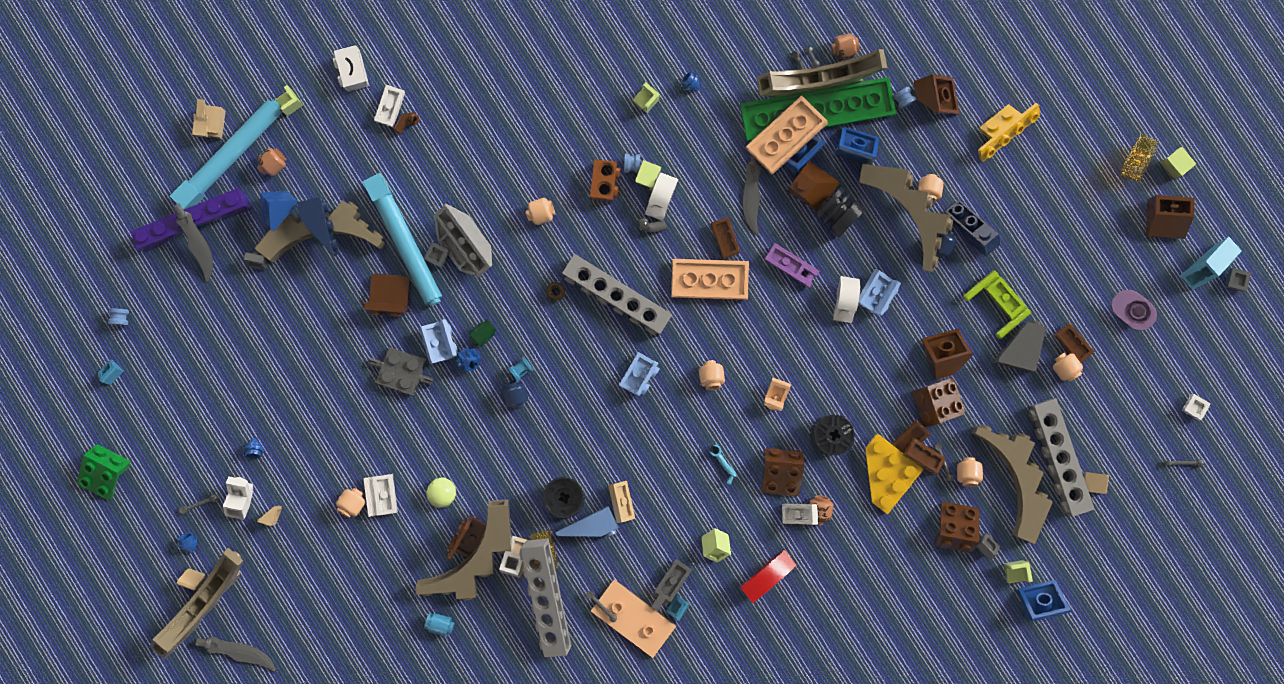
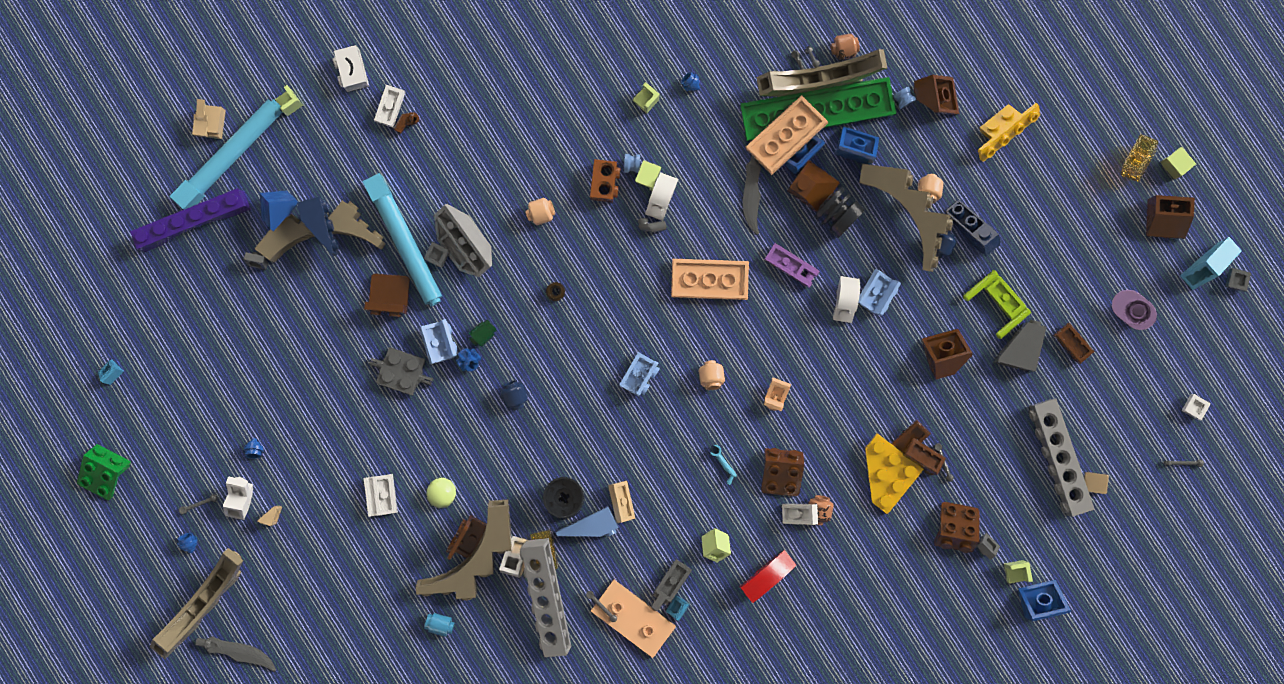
(118, 316): medium blue wheel -> none
(191, 579): tan slope -> none
(196, 241): dark grey sword -> none
(271, 162): nougat head -> none
(350, 503): light nougat head -> none
(521, 368): dark azure bush -> none
(578, 265): light grey brick -> none
(725, 237): reddish brown plate -> none
(822, 440): black wheel -> none
(938, 402): reddish brown bracket -> none
(969, 472): light nougat head -> none
(1015, 452): dark tan arch -> none
(1067, 367): light nougat head -> none

